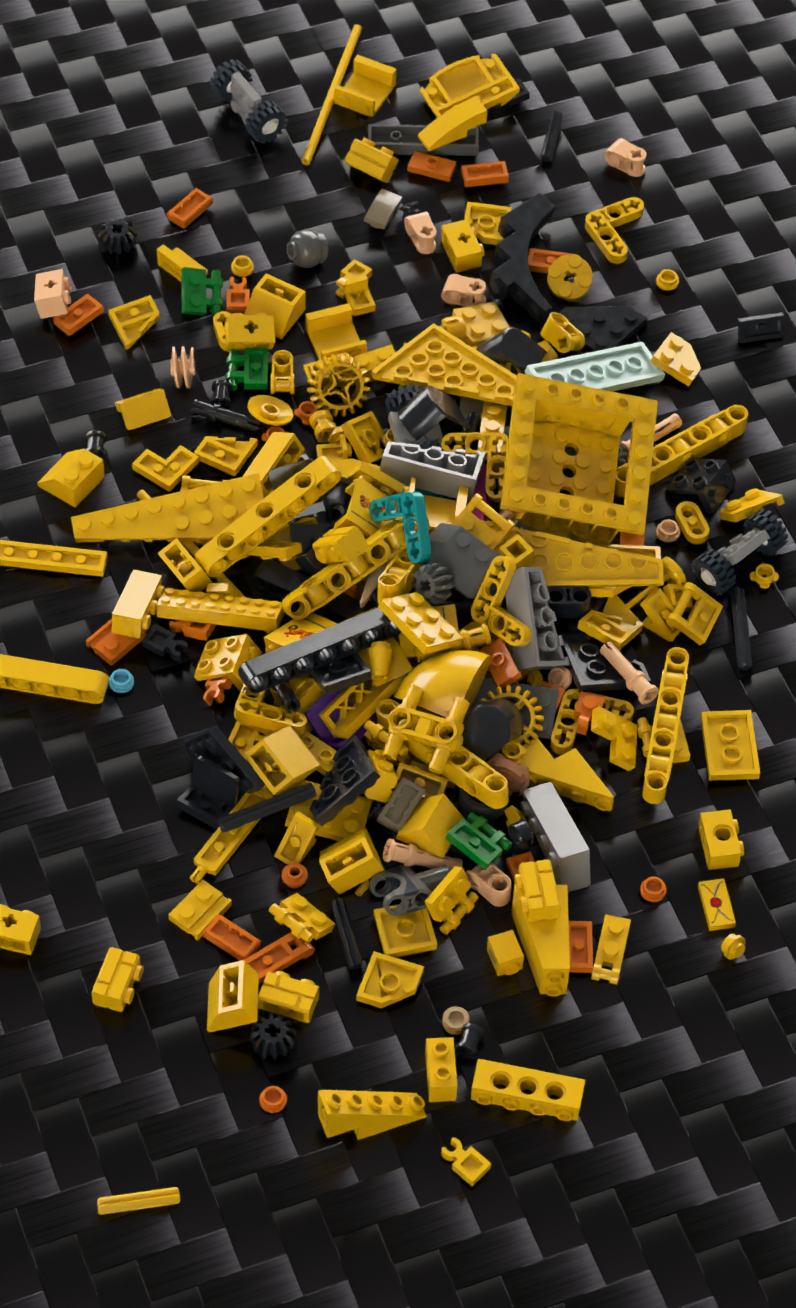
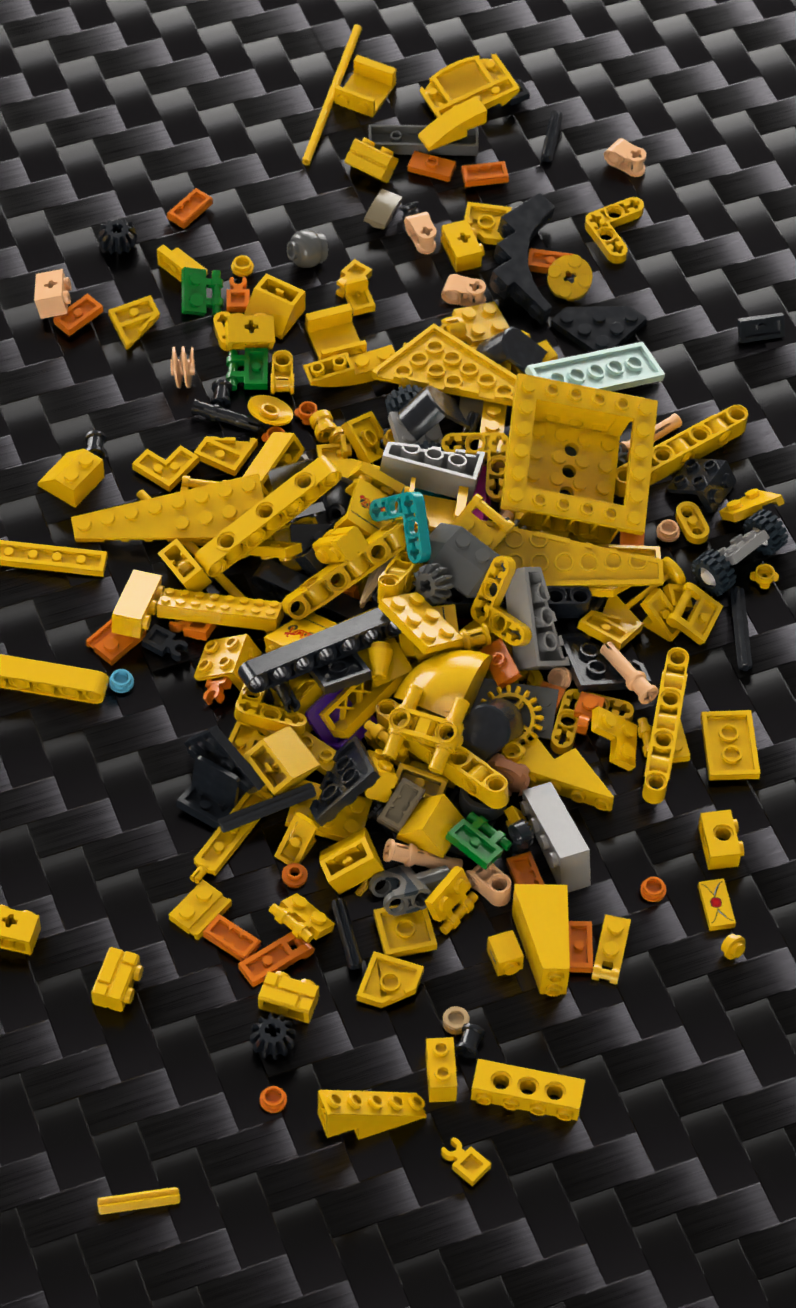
(144, 408): yellow panel -> none
(222, 589): yellow tile -> none
(232, 996): yellow slope -> none
(261, 120): black plate -> none
(329, 388): yellow gear -> none
(519, 551): yellow brick -> none
(538, 890): yellow brick -> none
(562, 334): yellow piece -> none
(667, 280): yellow plate -> none
(677, 359): yellow plate -> none

